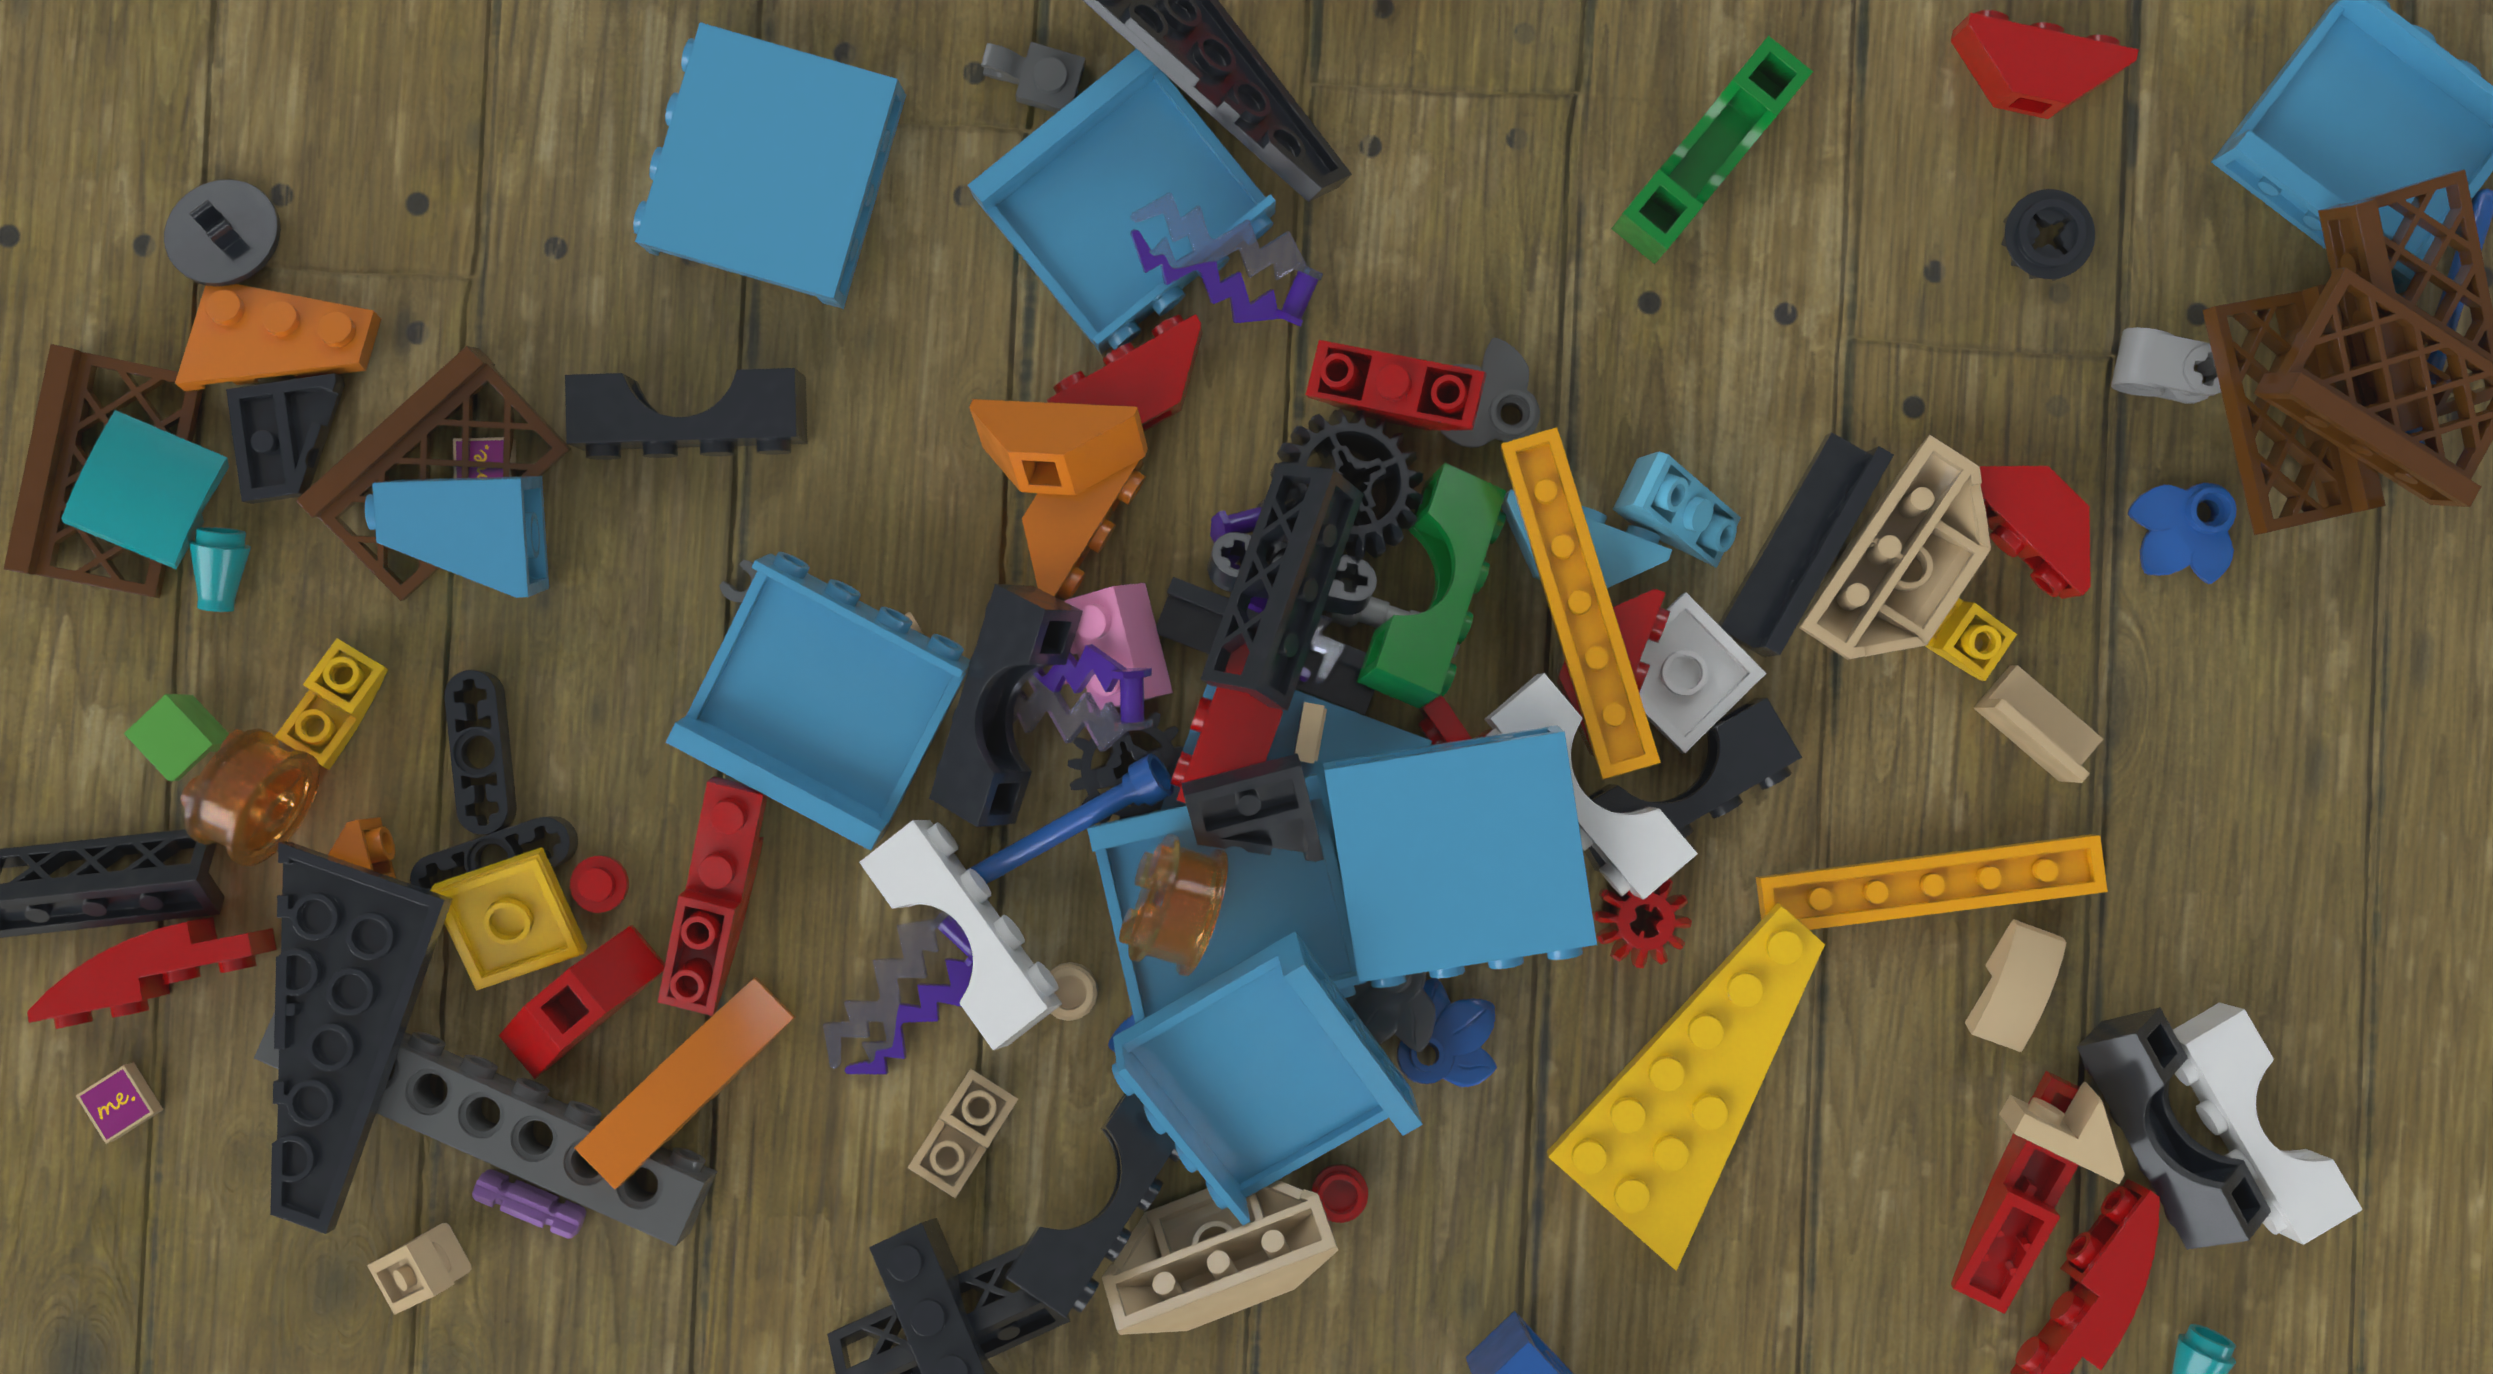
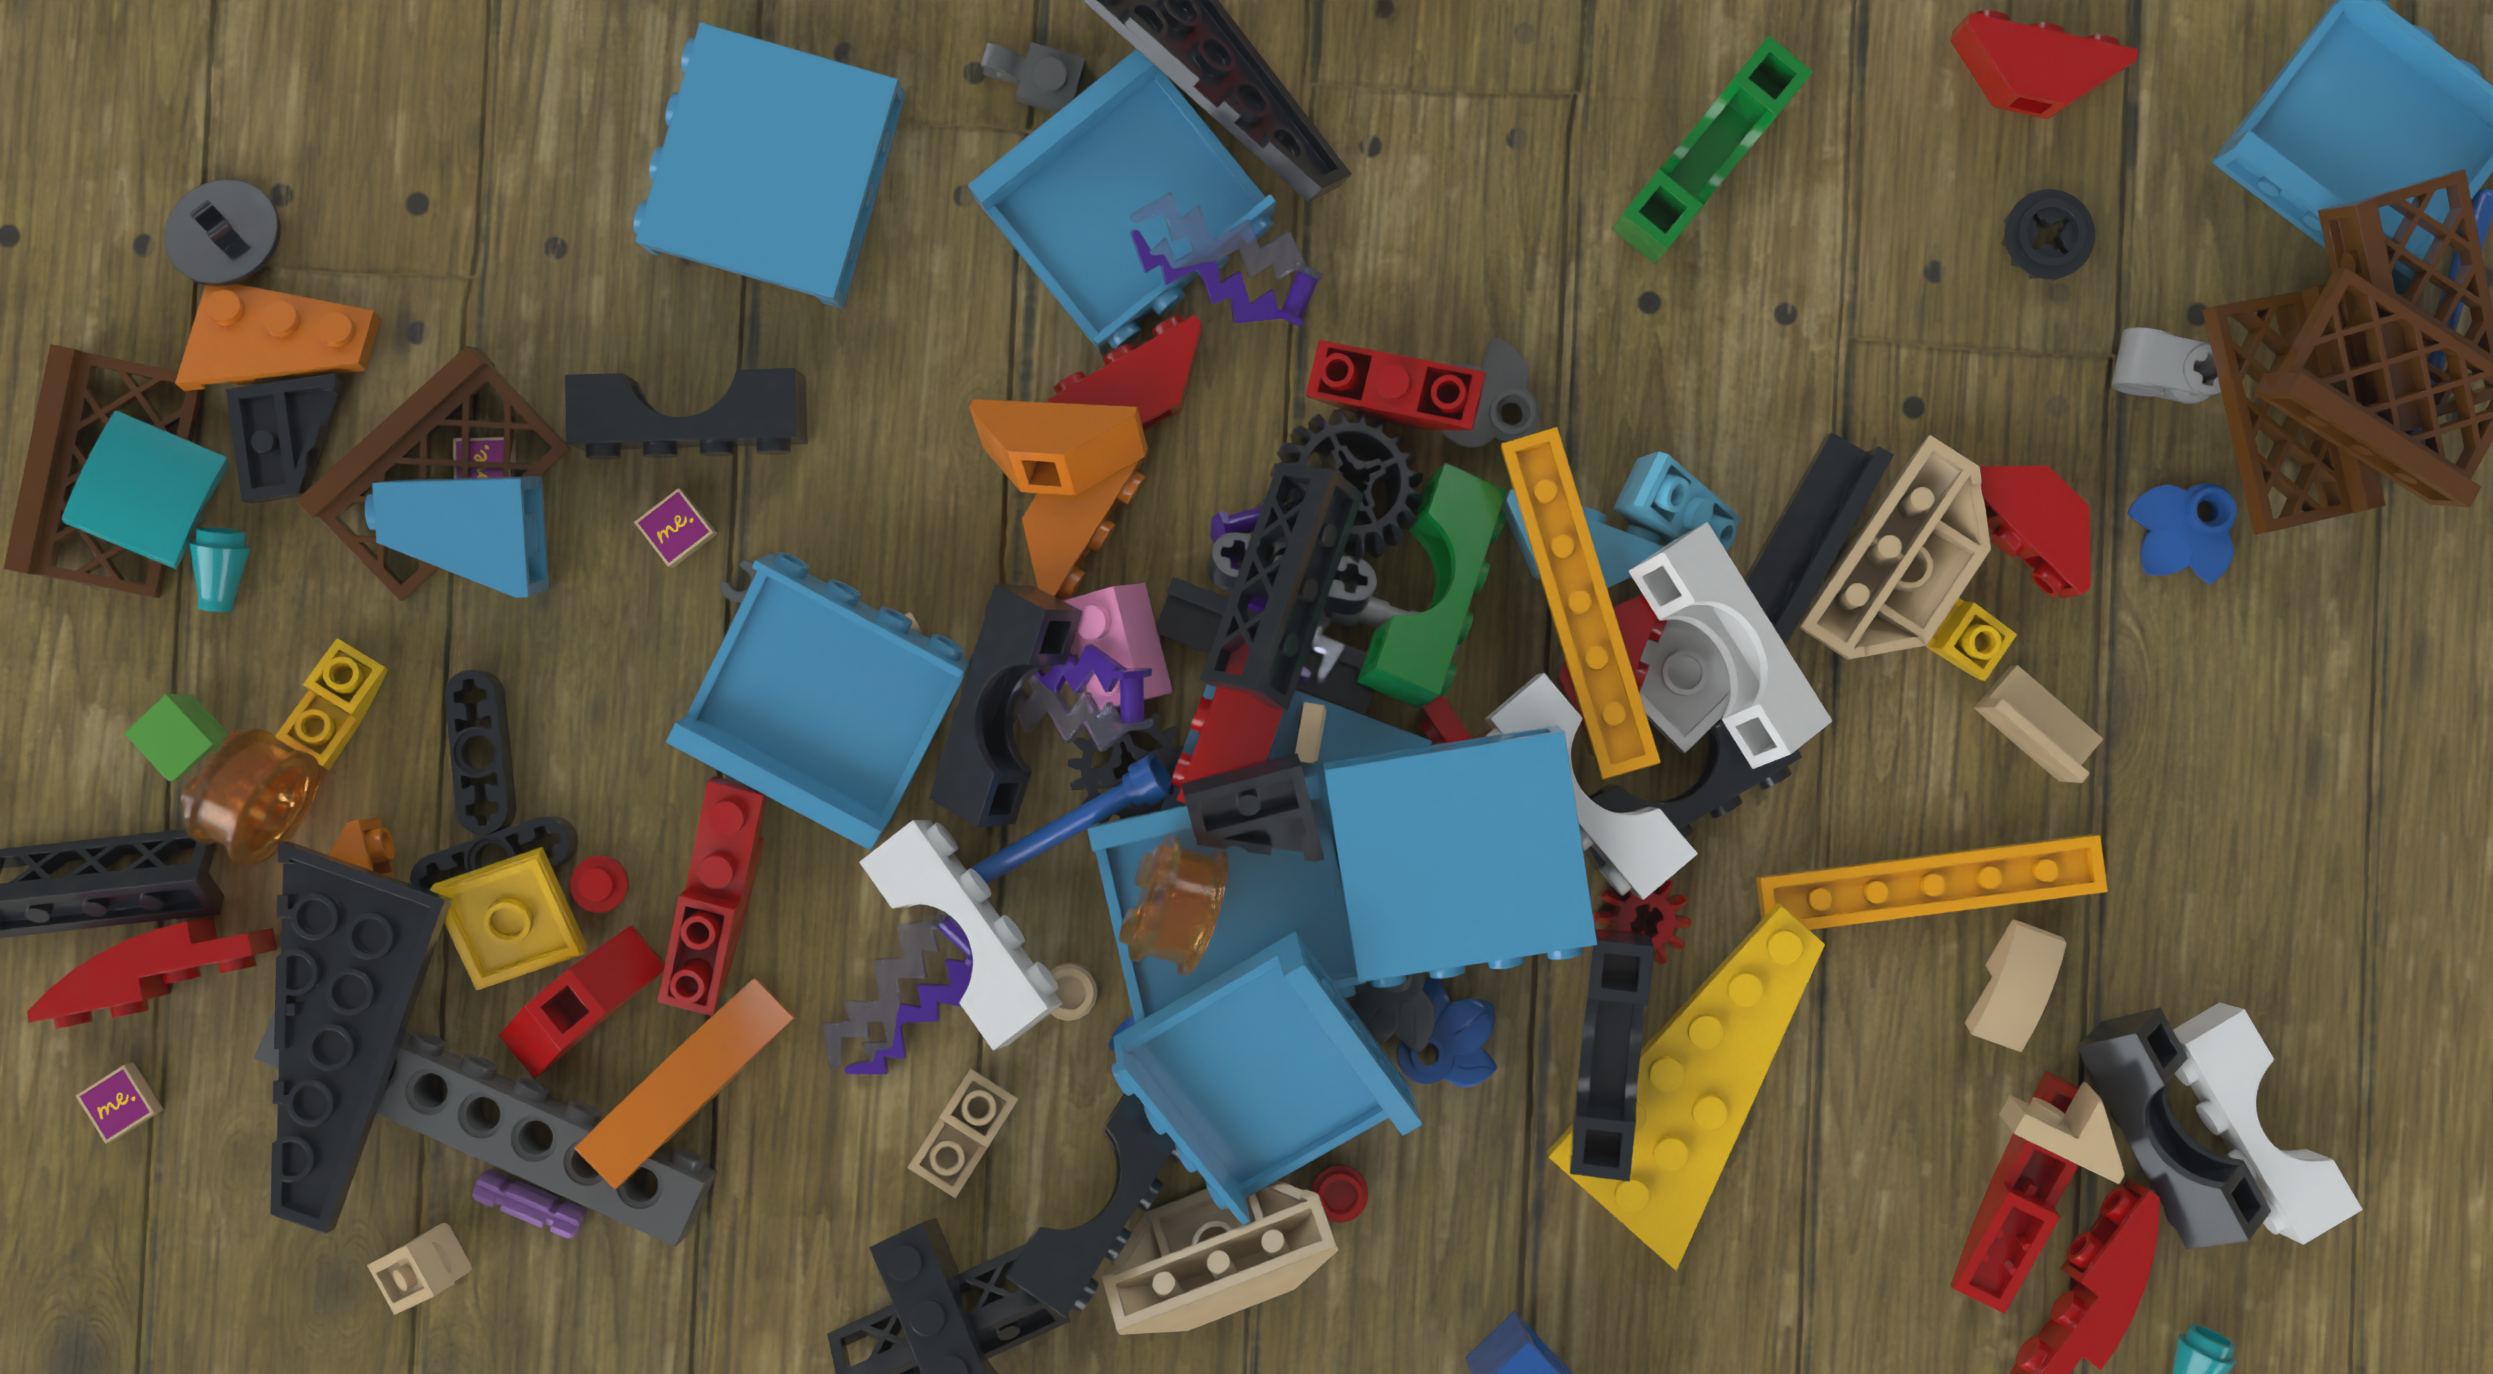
(675, 528): none -> magenta tile
(1611, 1055): none -> black arch
(1770, 698): none -> white arch

